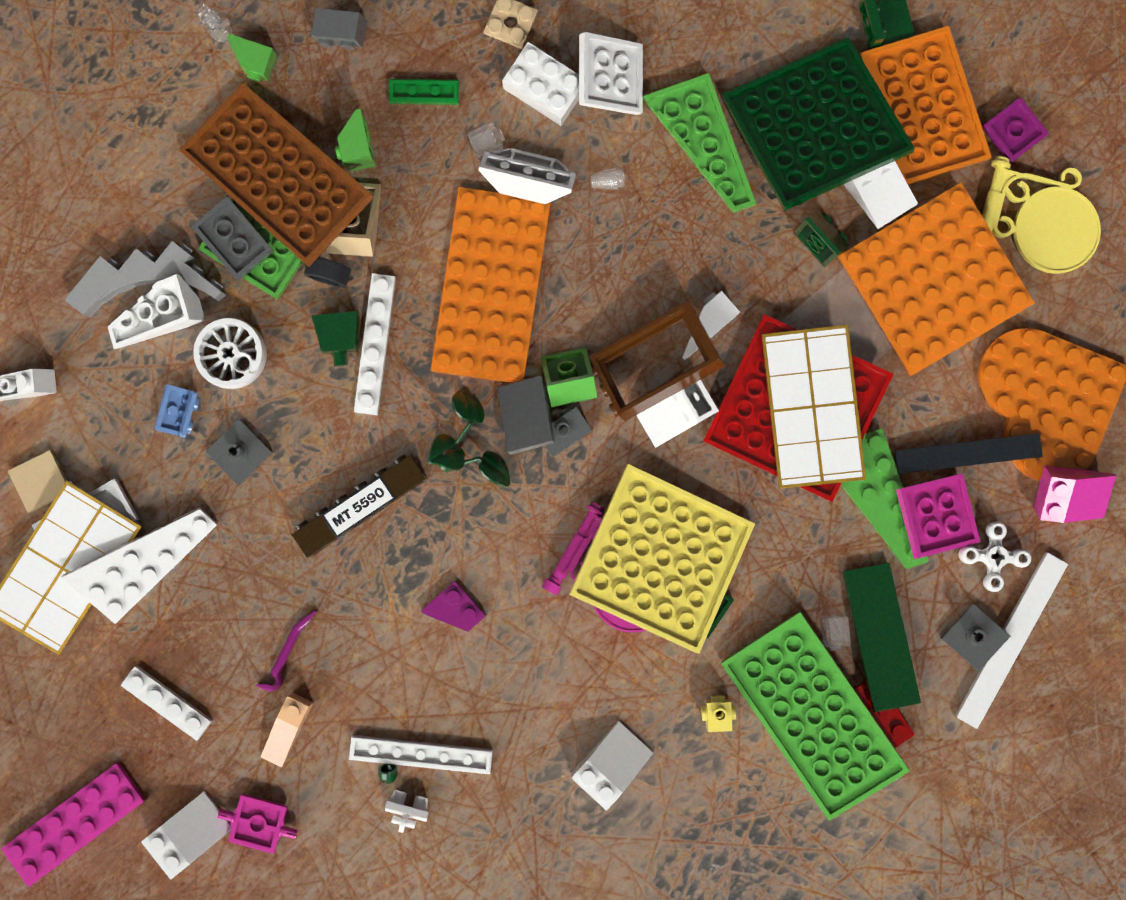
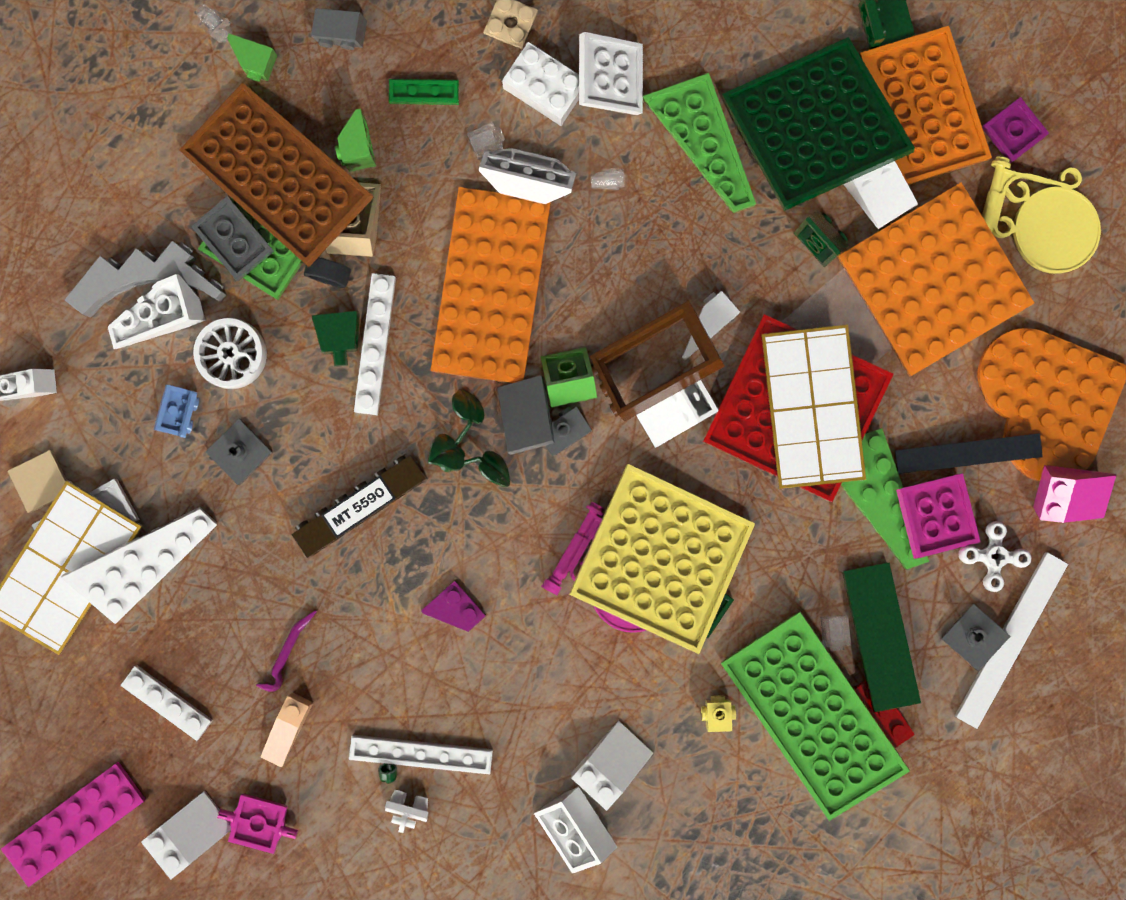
(576, 830): none -> white slope

